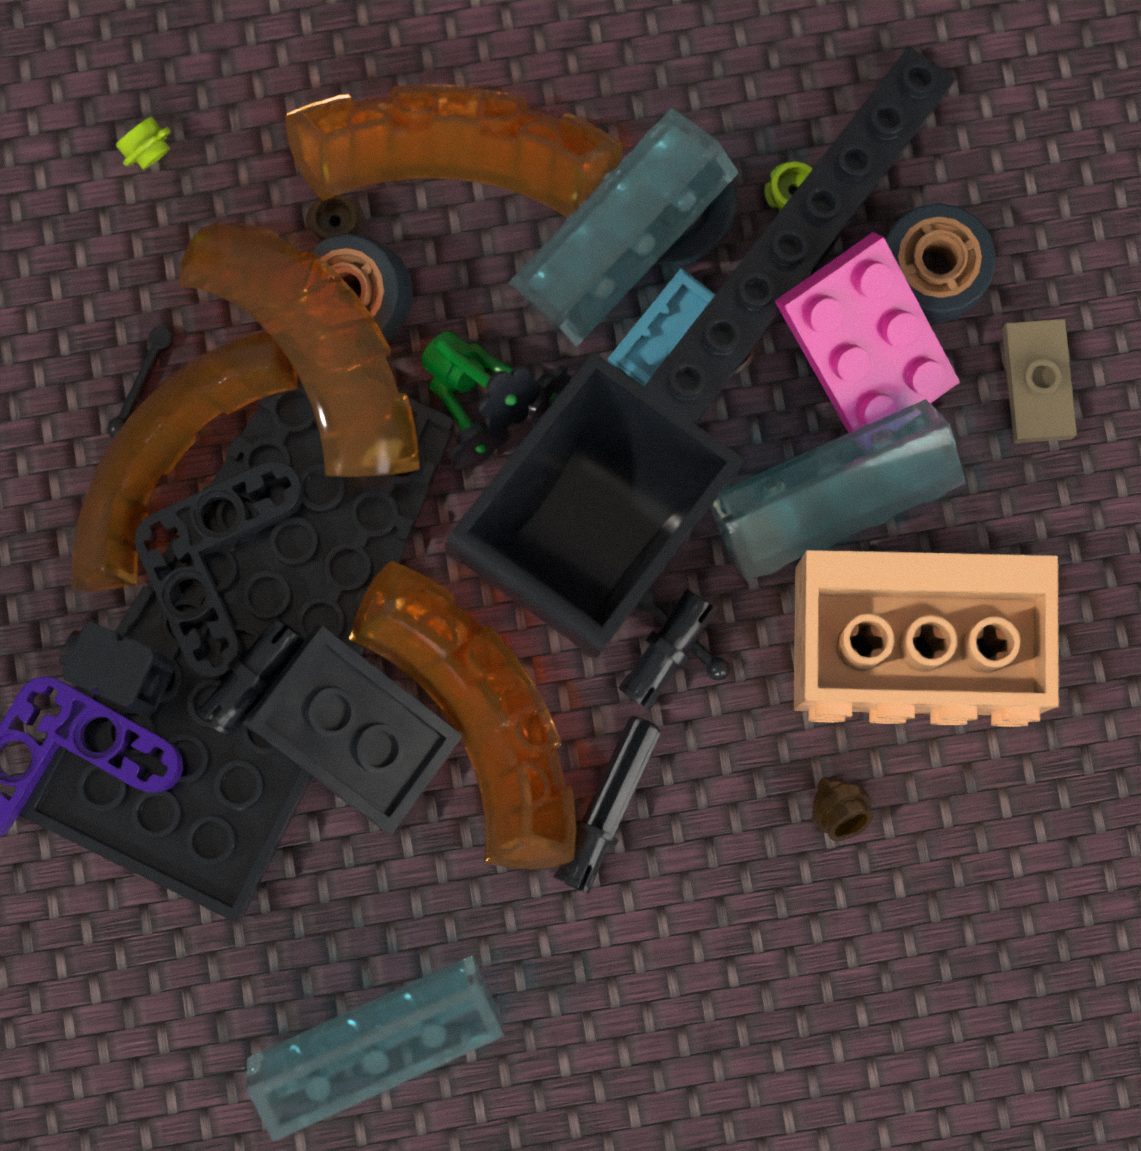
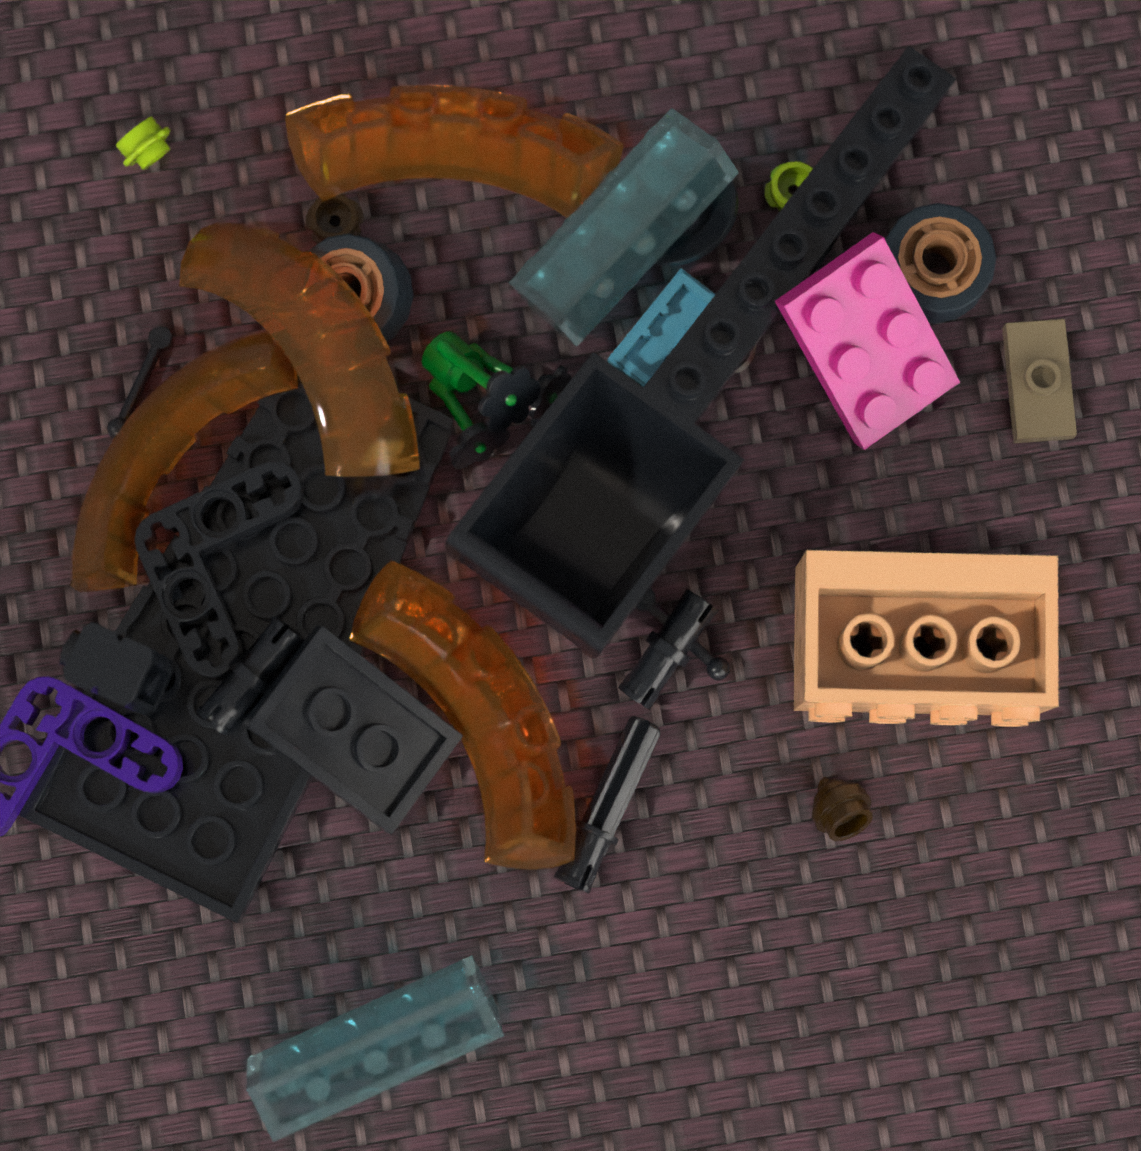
(838, 489): clear light blue brick -> none

